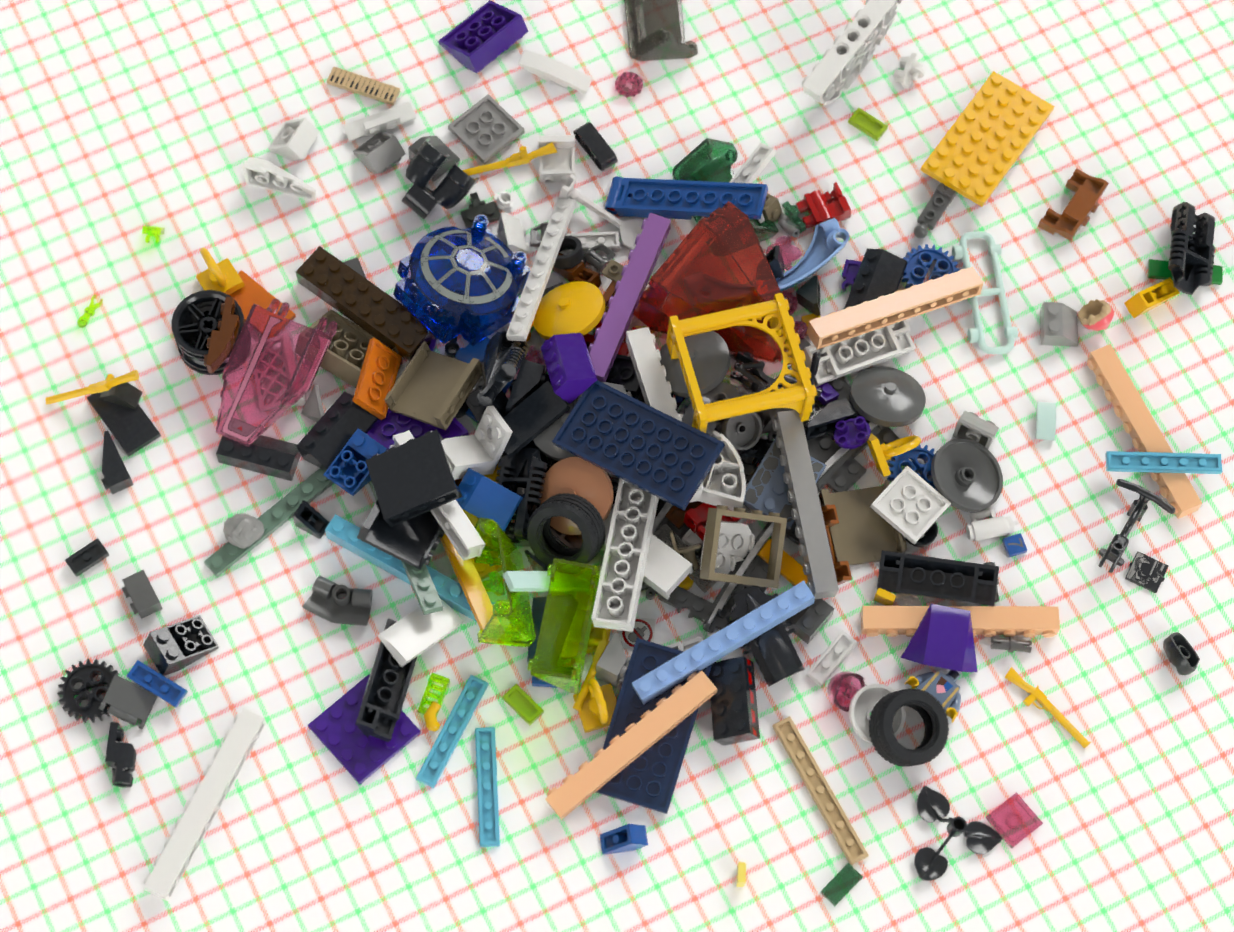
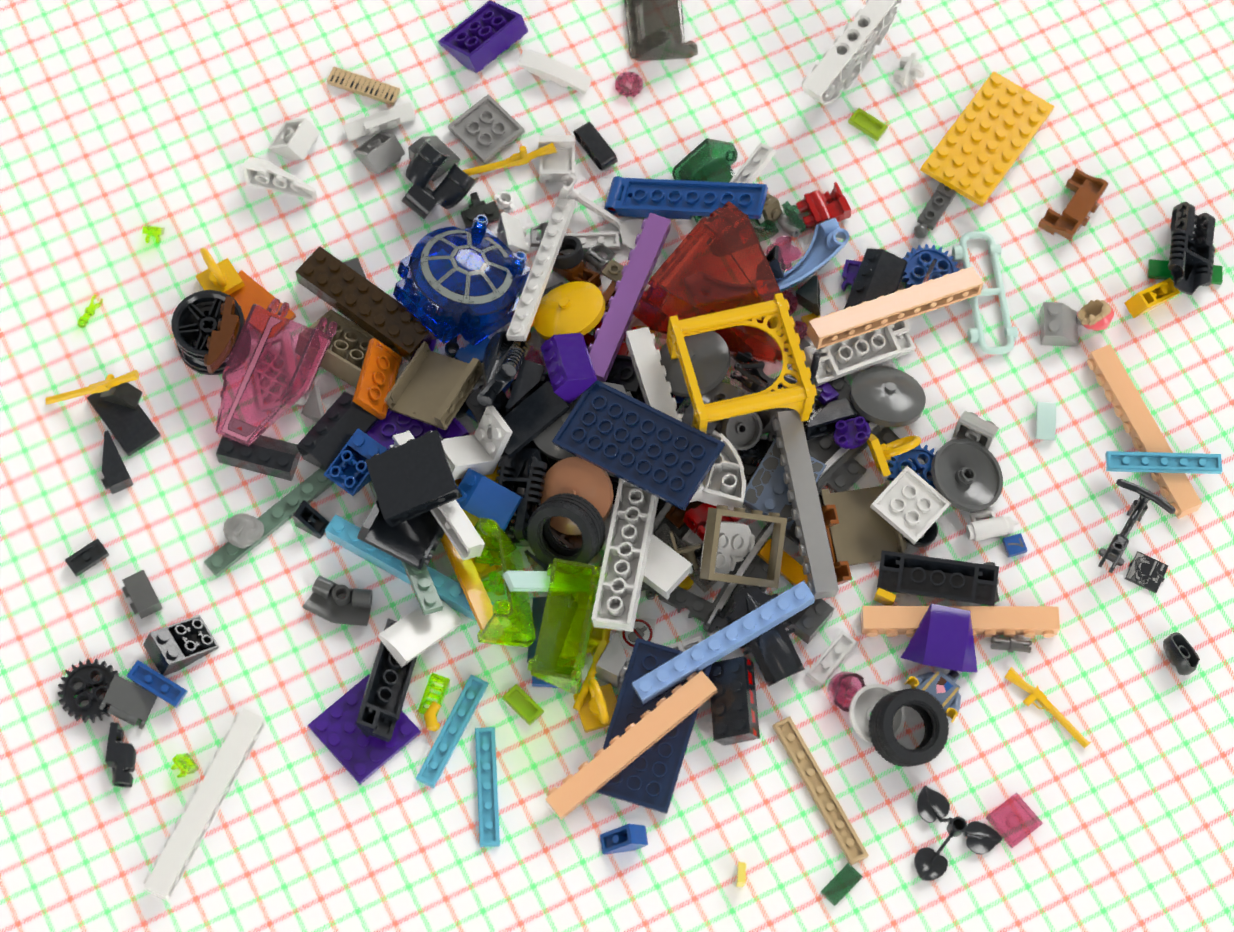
(184, 764): none -> clear neon green tile

